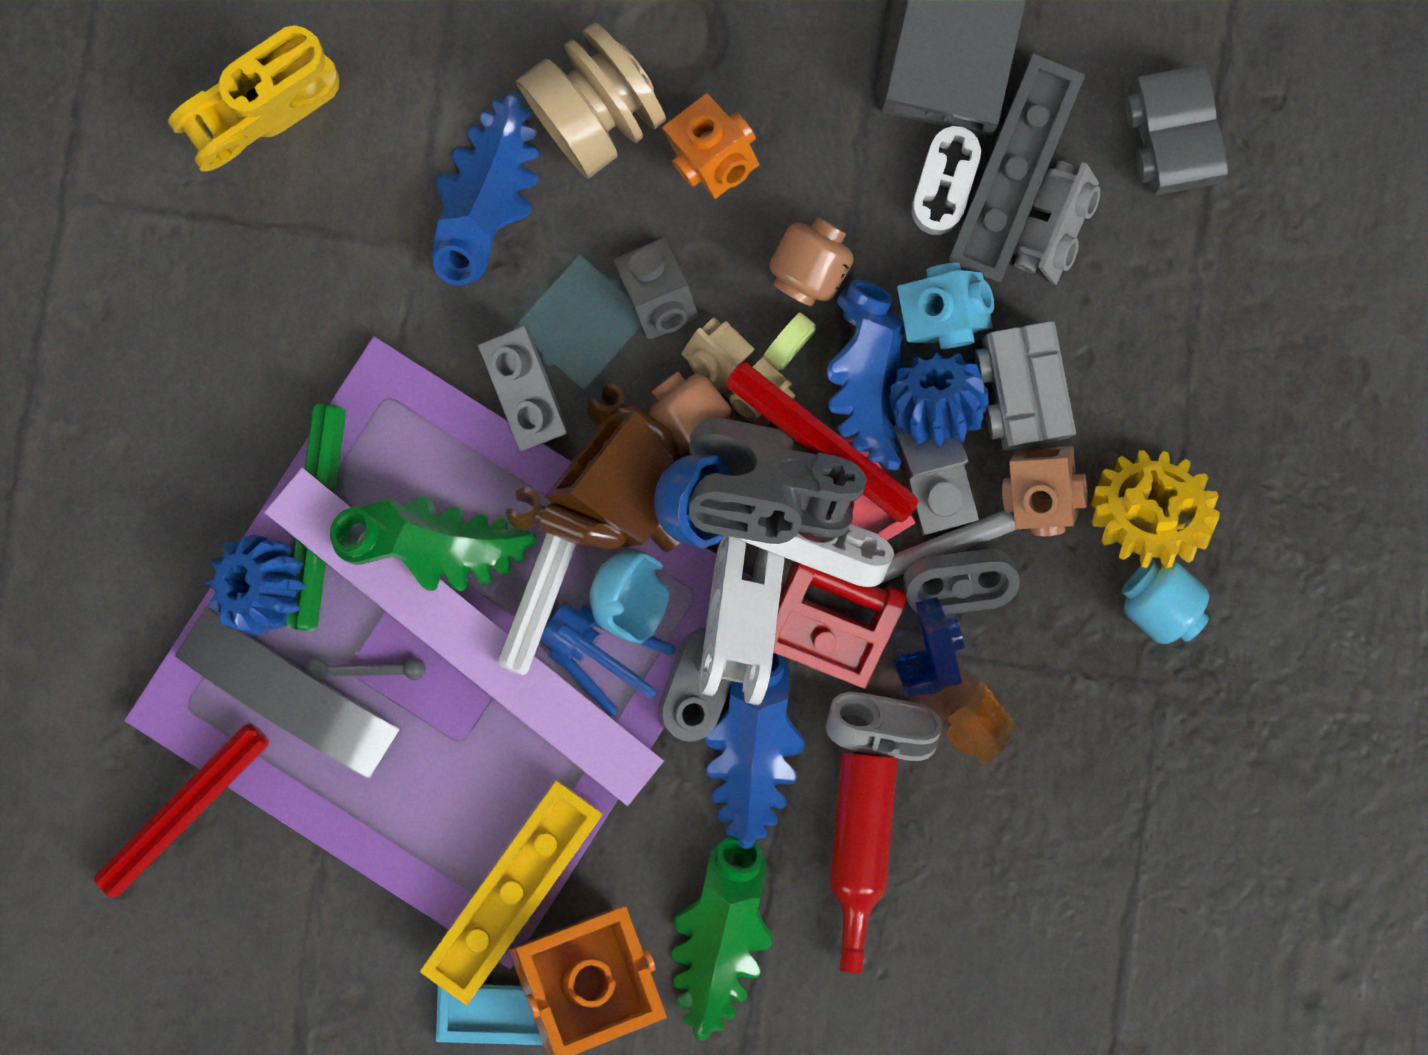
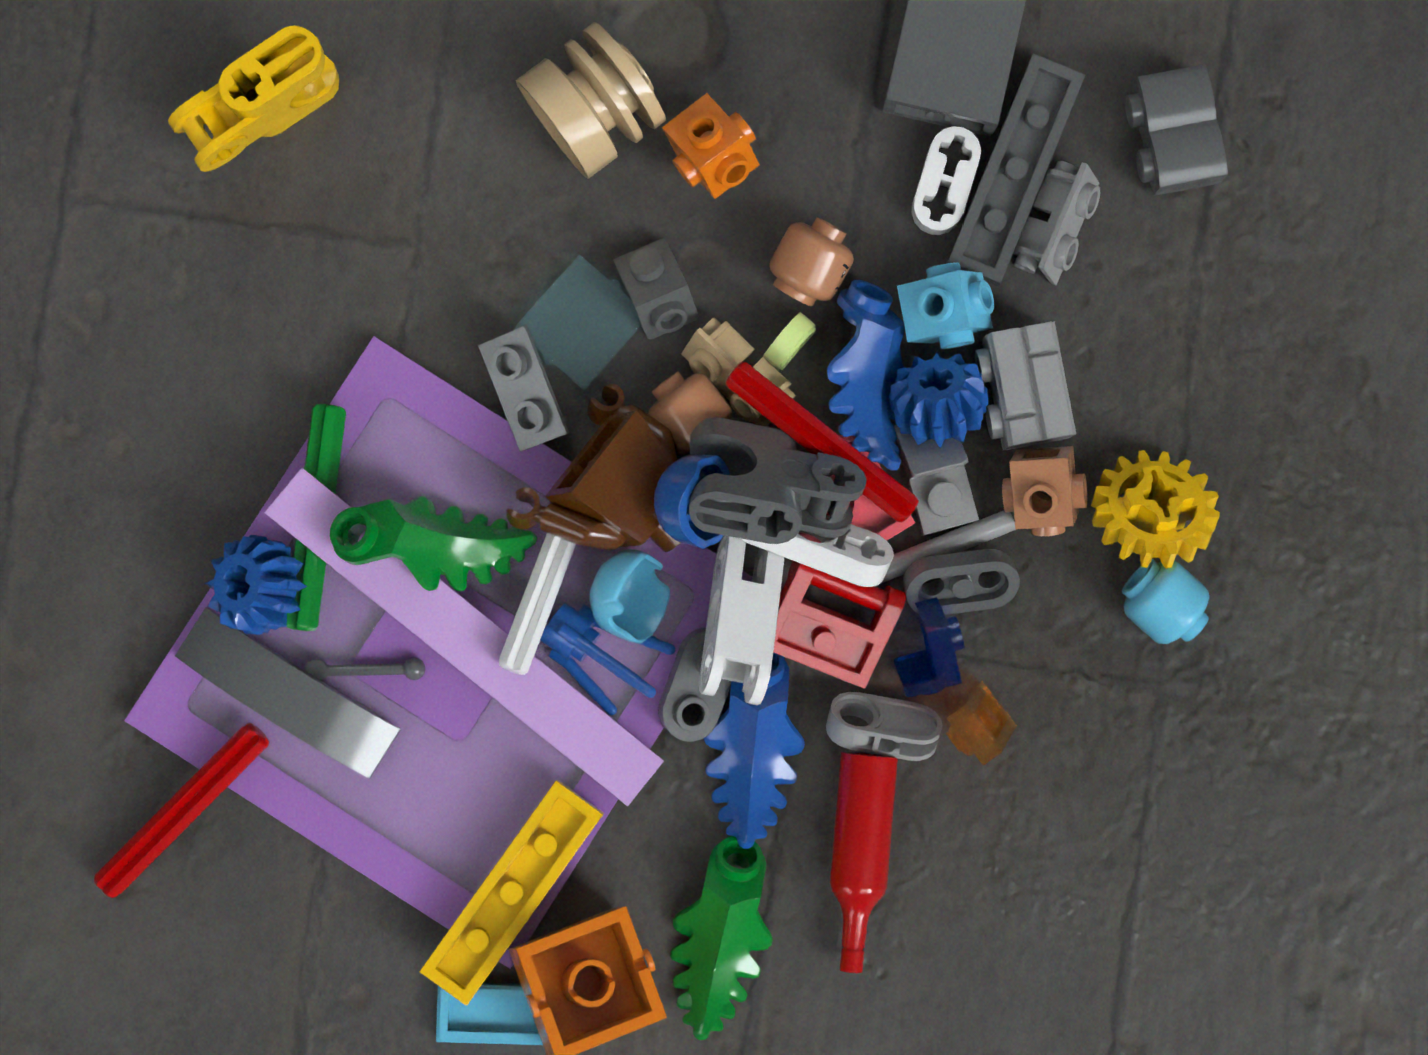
(484, 191): blue plant -> none

